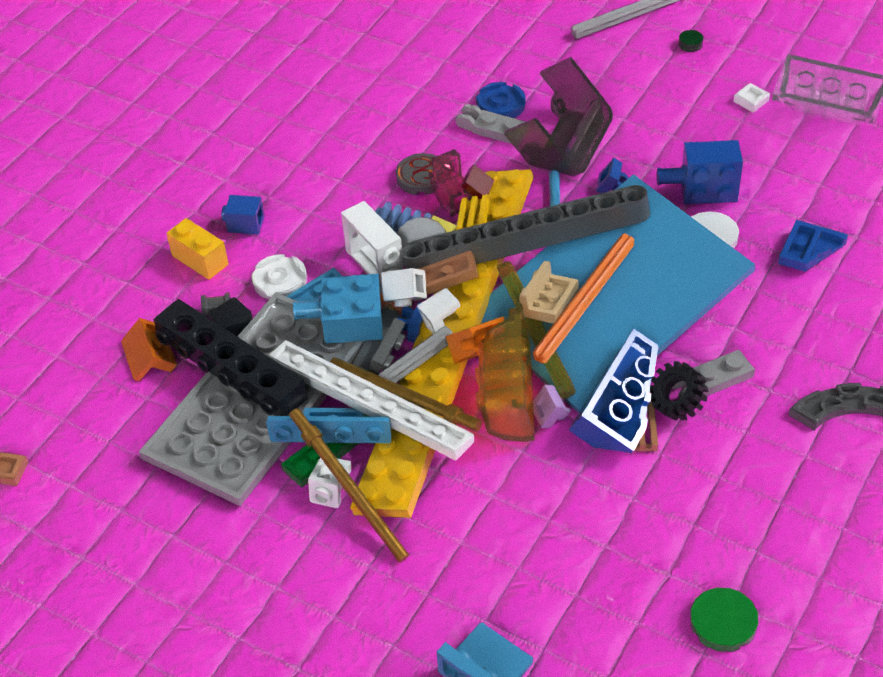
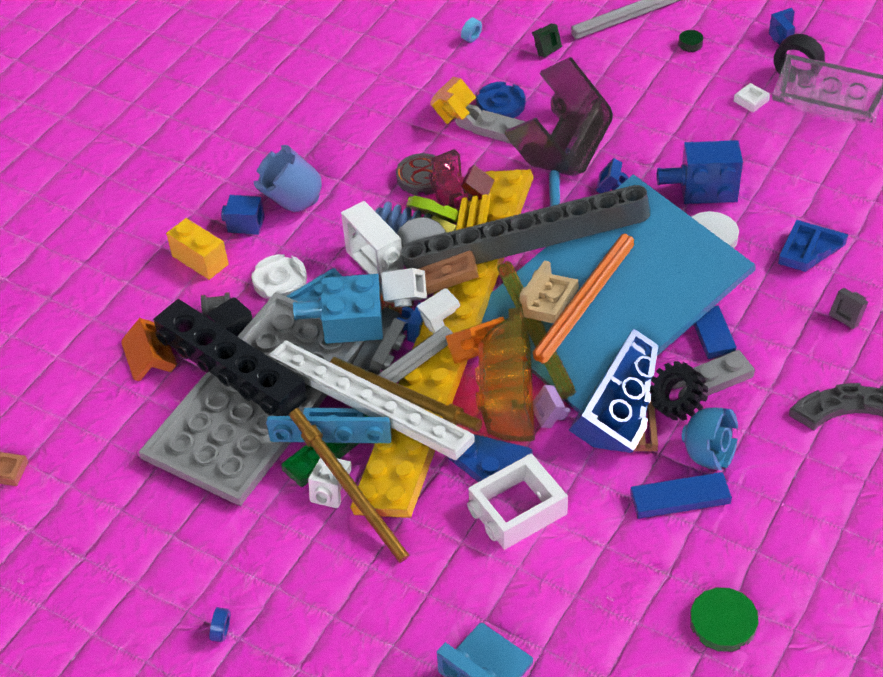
(219, 624): none -> blue tile
(289, 180): none -> medium blue cylinder
(430, 206): none -> lime tile
(452, 100): none -> yellow brick
(471, 30): none -> medium azure tile
(489, 456): none -> blue wing
(527, 469): none -> window
(547, 39): none -> dark green tile
(680, 495): none -> blue tile
(710, 437): none -> dark azure cylinder
(714, 334): none -> blue tile
(782, 25): none -> blue bracket
(799, 42): none -> black tyre
(848, 307): none -> dark grey tile

